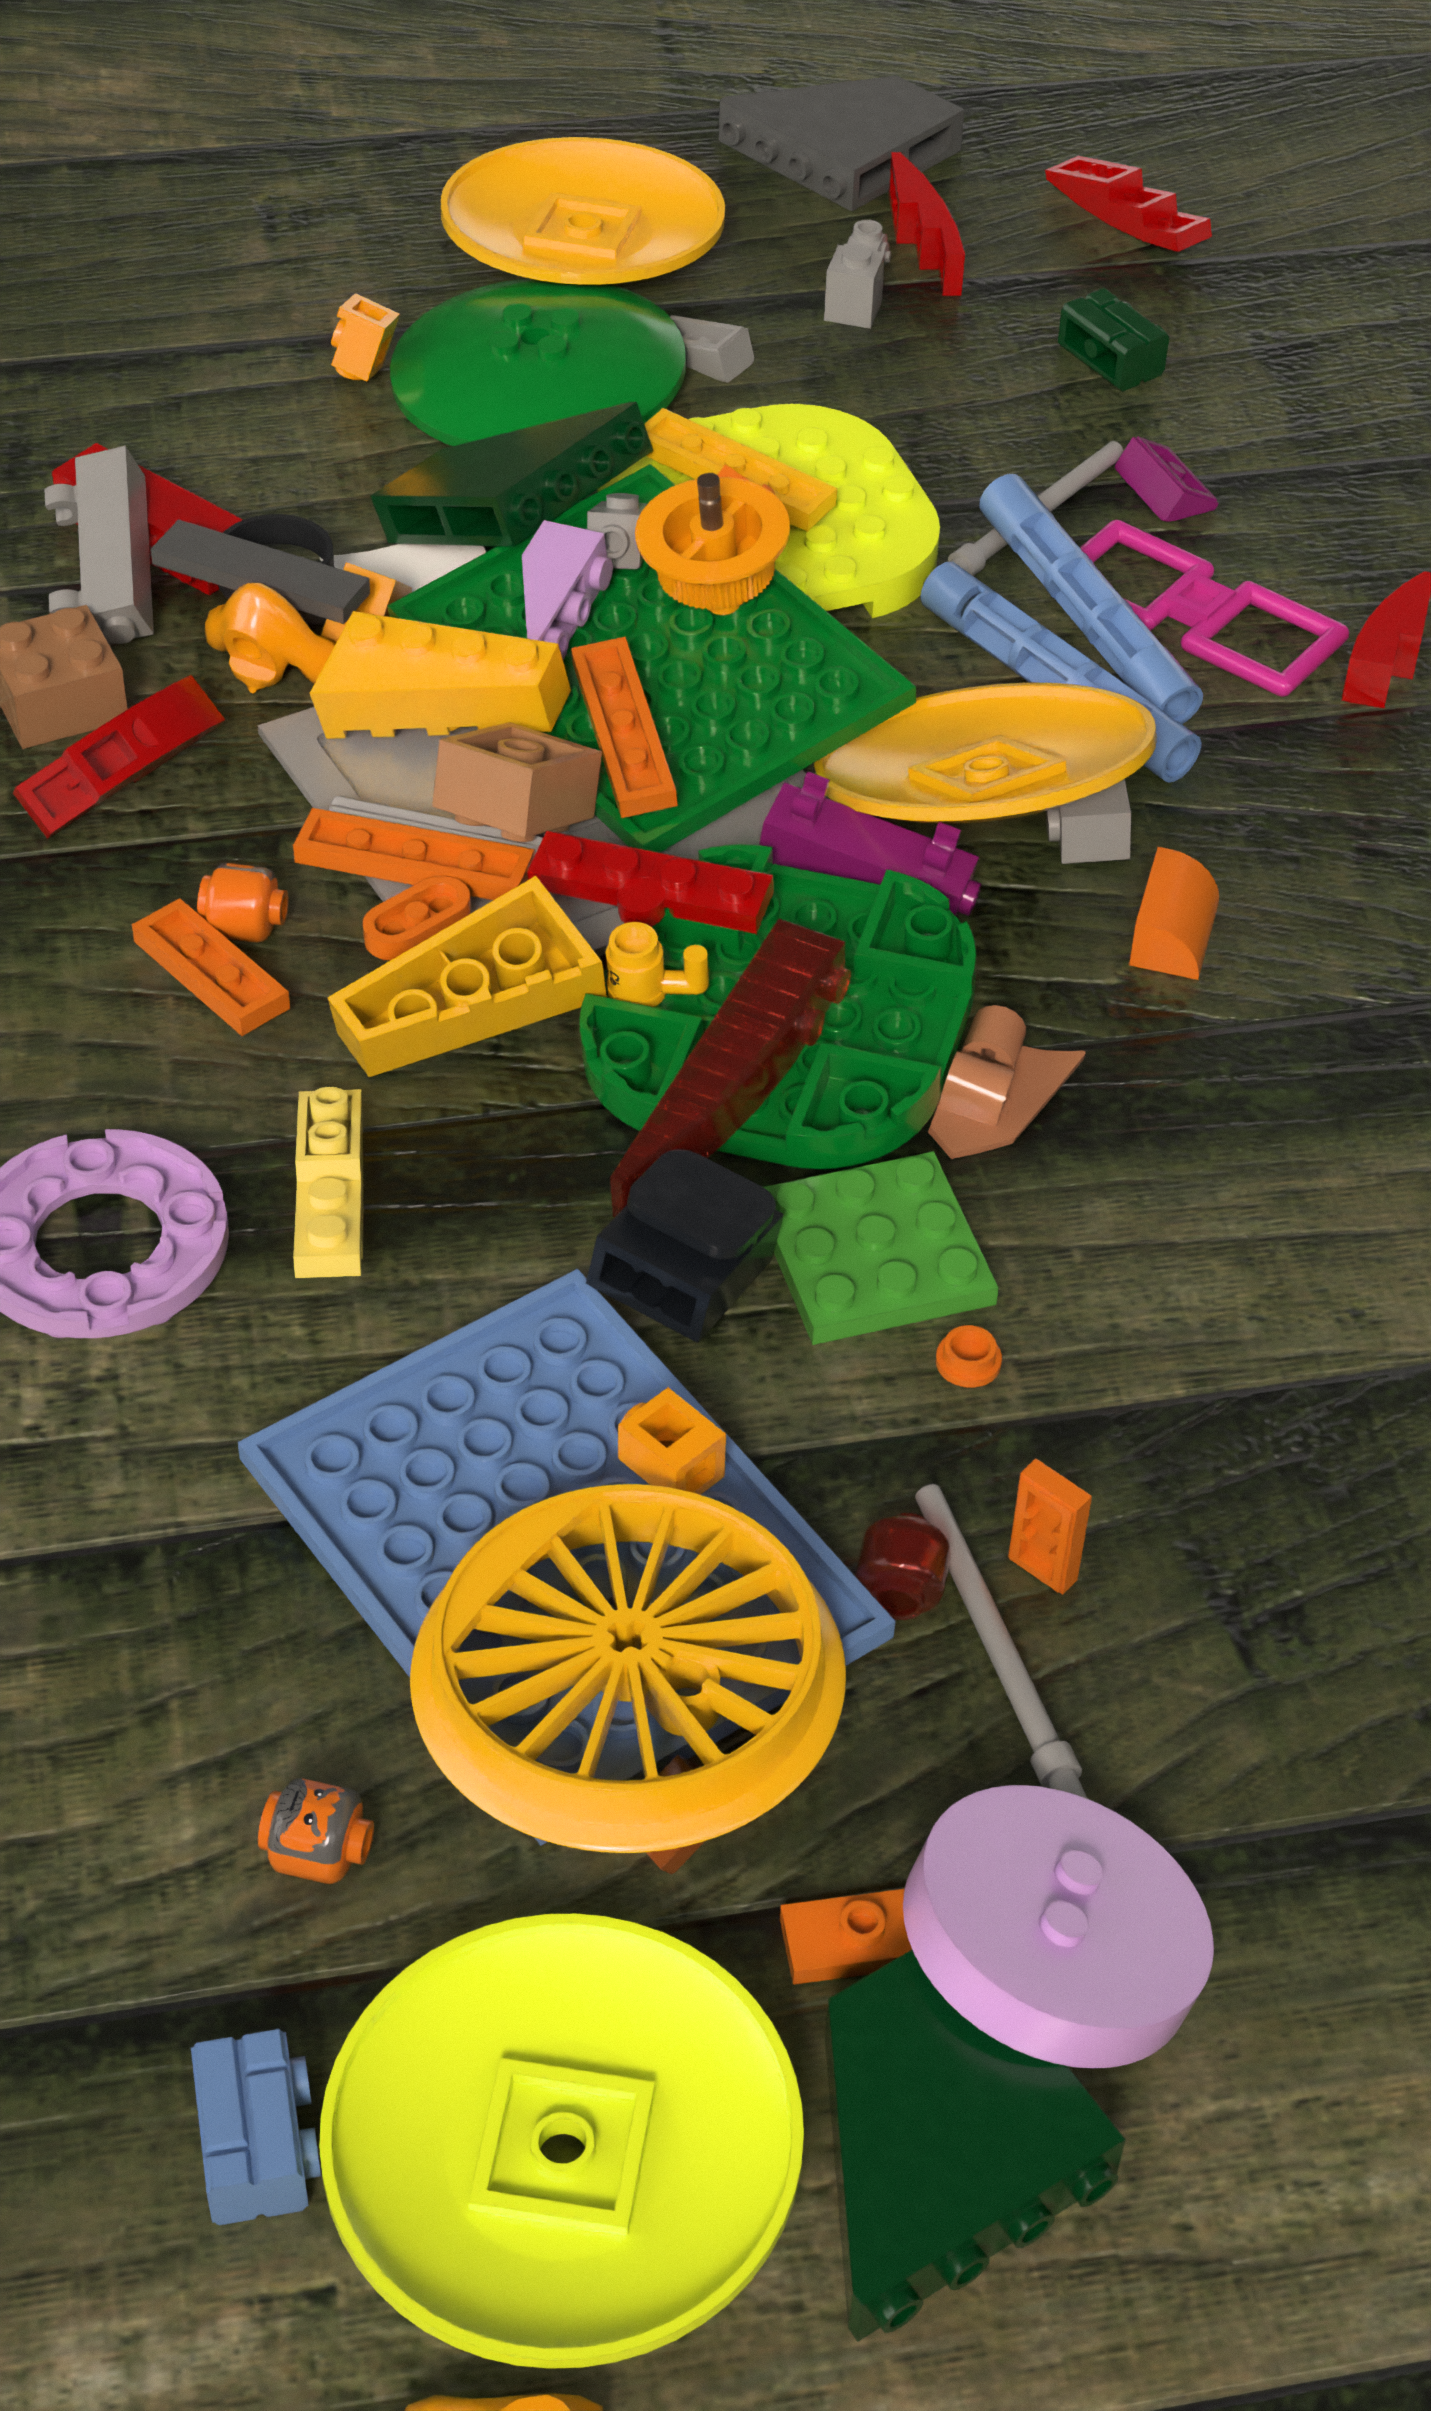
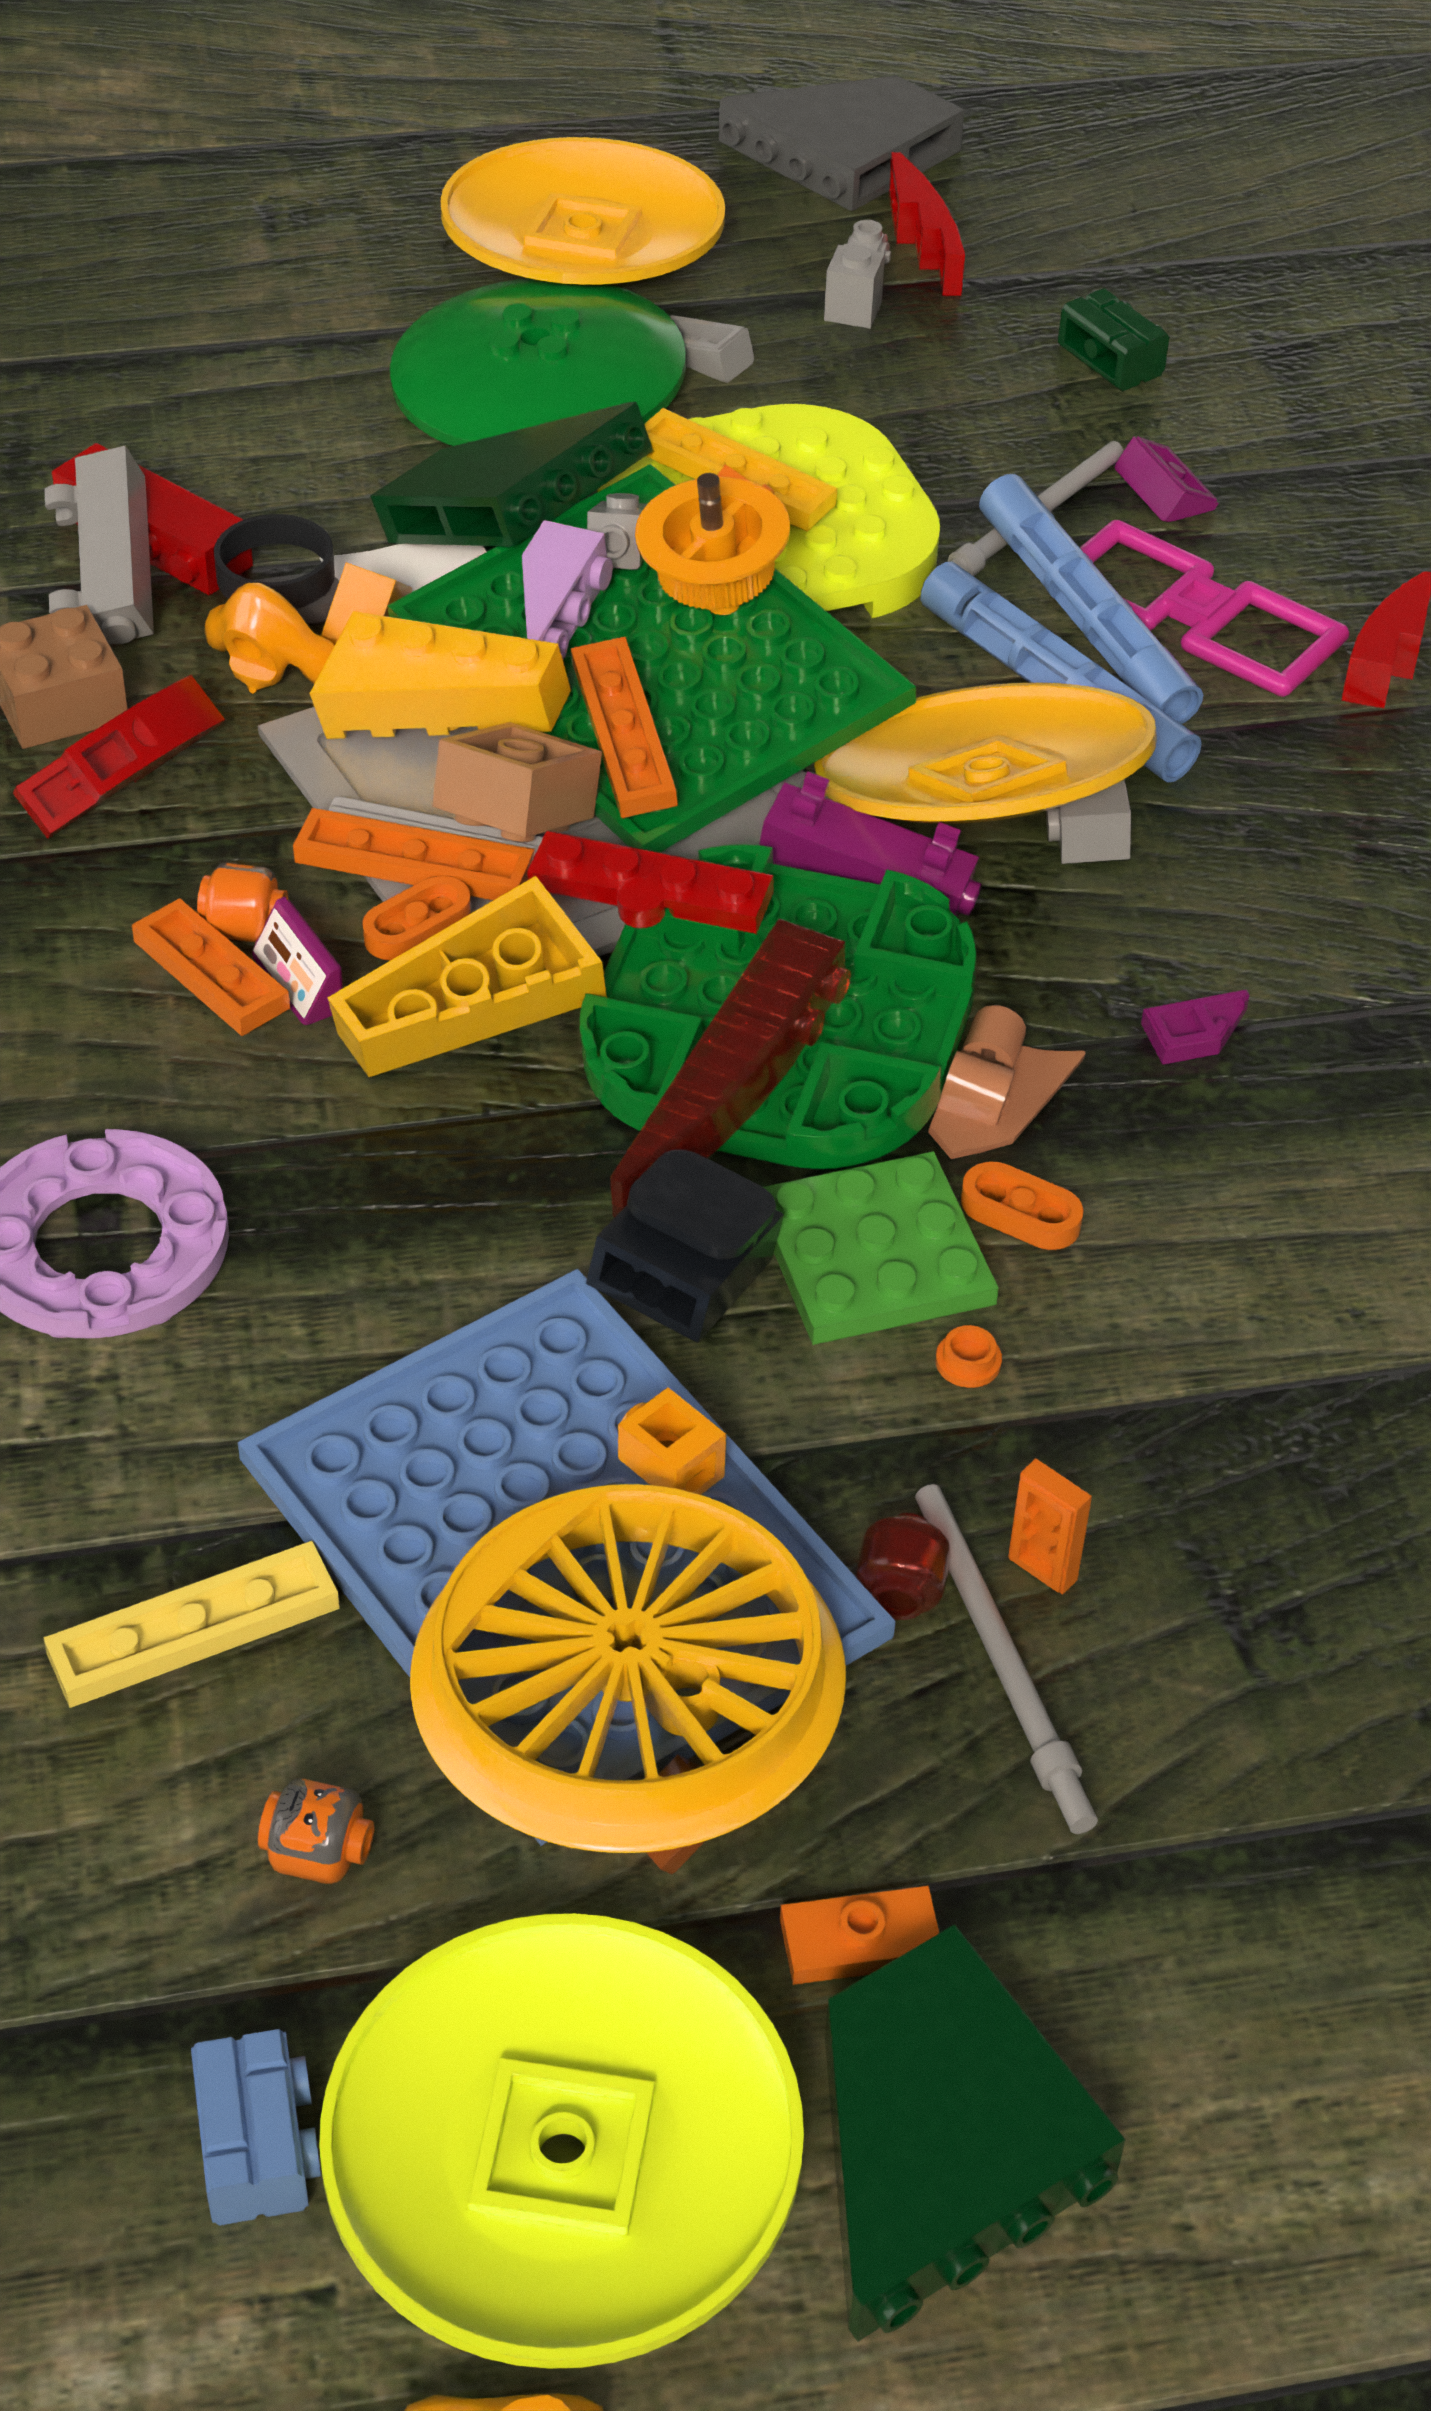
(191, 1623): none -> light yellow plate
(235, 562): dark grey tile -> none
(298, 962): none -> slope
(329, 1184): light yellow slope -> none
(362, 337): light orange brick -> none
(638, 970): yellow piece -> none
(1022, 1205): none -> orange plate
(1057, 1926): lavender brick -> none
(1119, 199): red slope -> none
(1175, 916): orange brick -> none
(1194, 1026): none -> magenta tile

